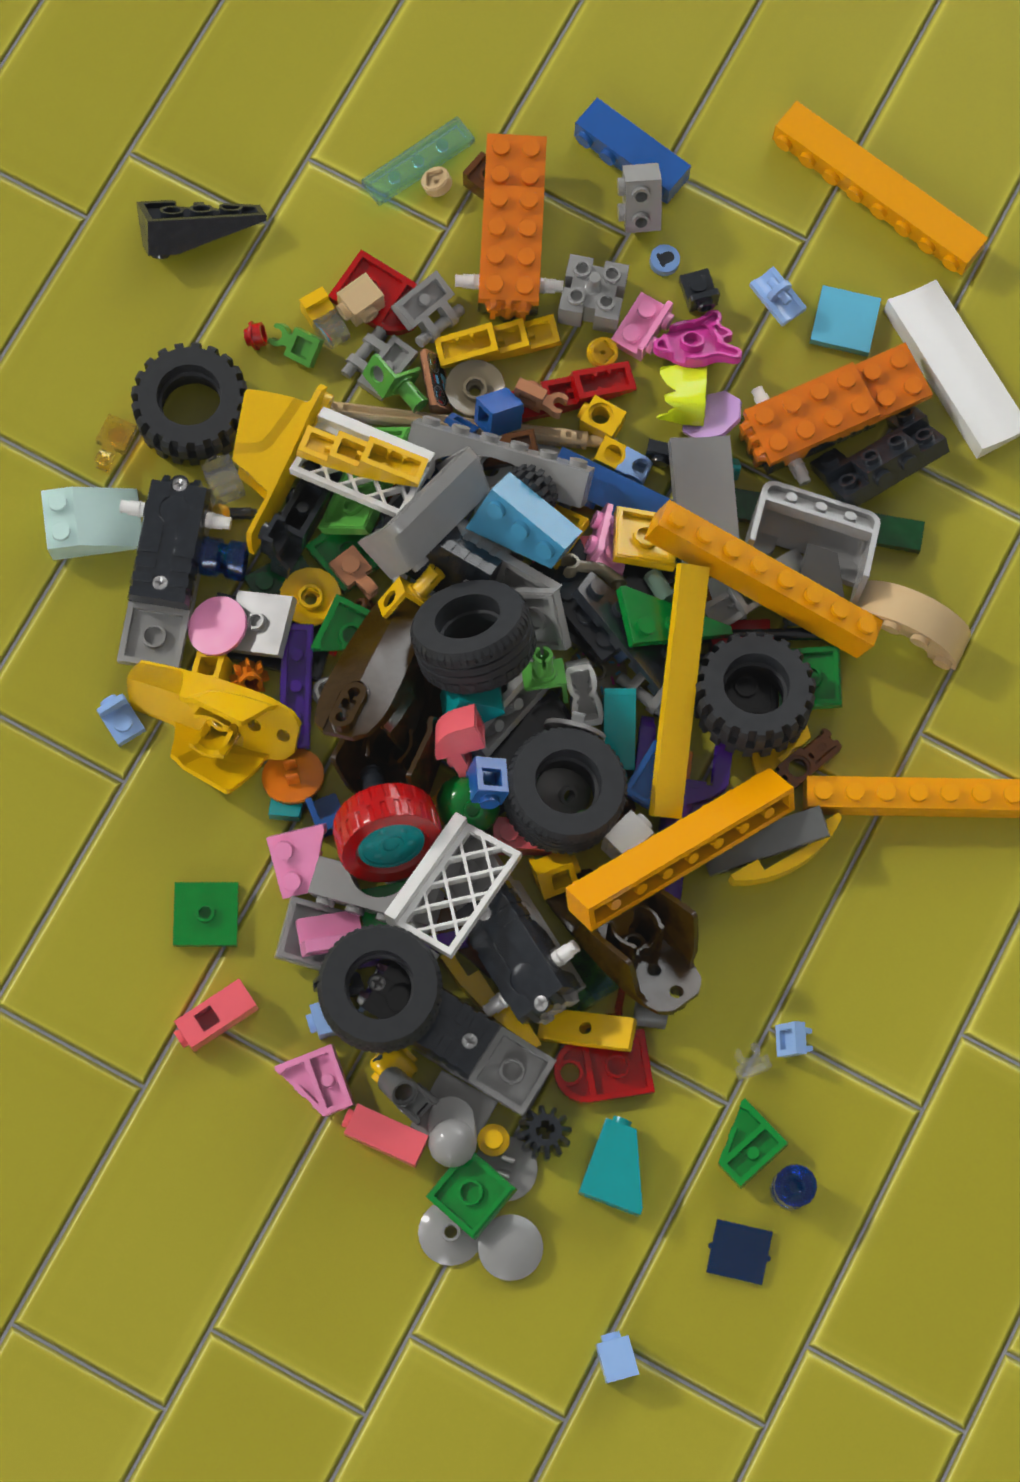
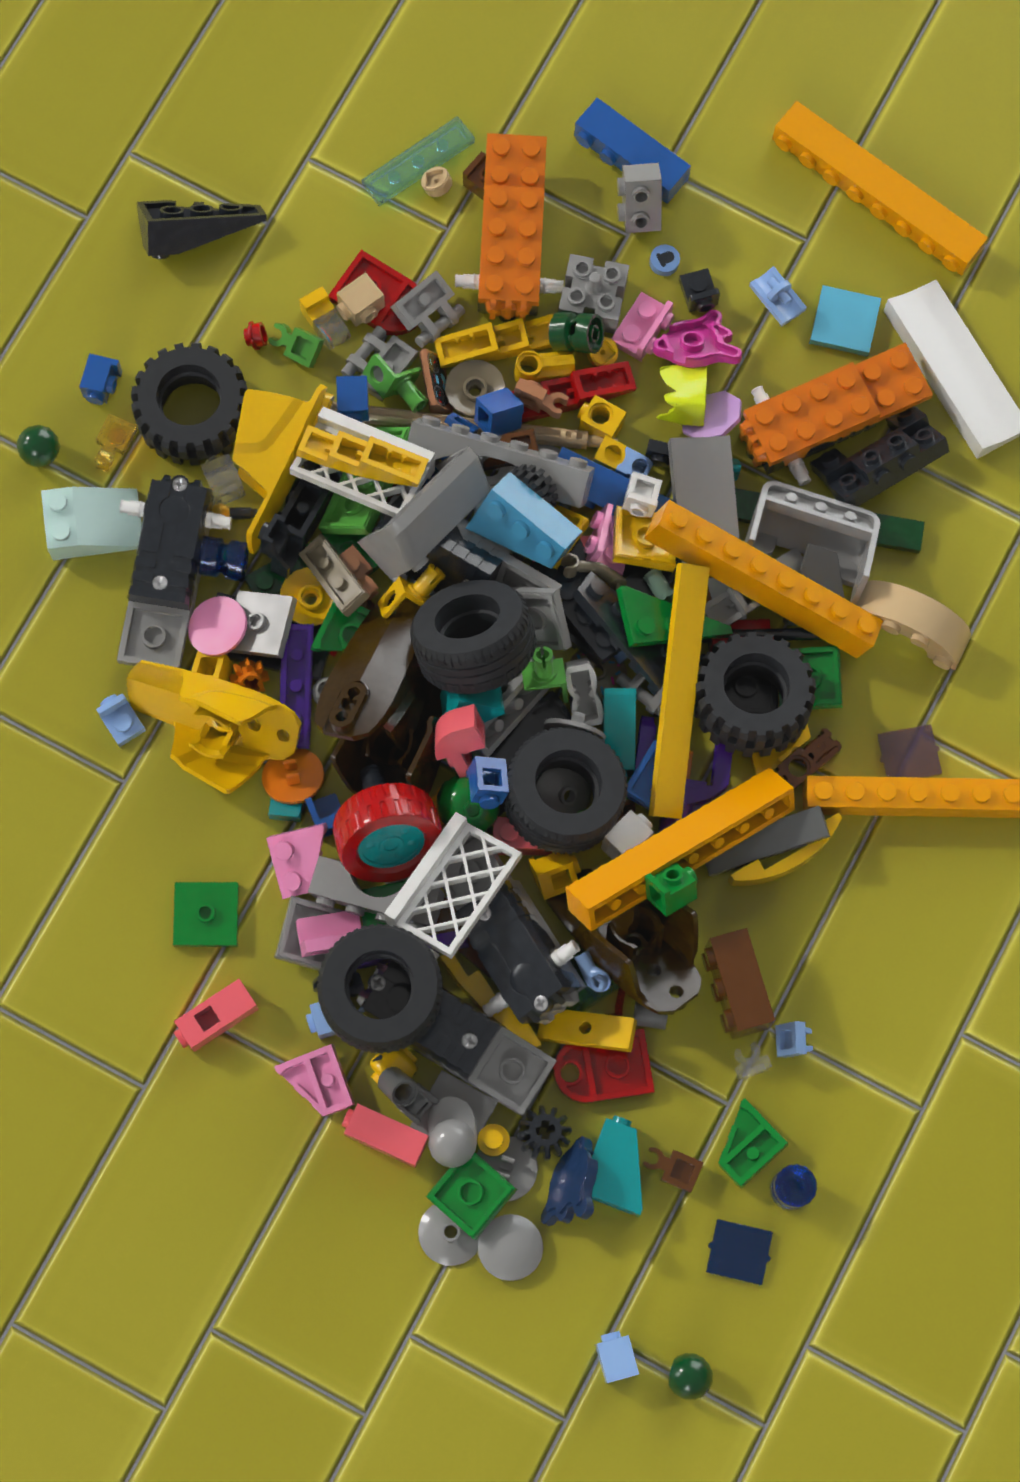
(38, 446): none -> dark green piece
(99, 378): none -> blue brick
(334, 575): none -> dark tan tile
(353, 397): none -> blue brick
(546, 365): none -> yellow piece
(572, 1185): none -> dark blue tile
(576, 332): none -> dark green wheel
(593, 975): none -> light blue arm
(642, 495): none -> white bracket
(671, 888): none -> green brick
(678, 1170): none -> reddish brown plate
(690, 1376): none -> dark green piece
(738, 984): none -> reddish brown brick
(910, 752): none -> piece

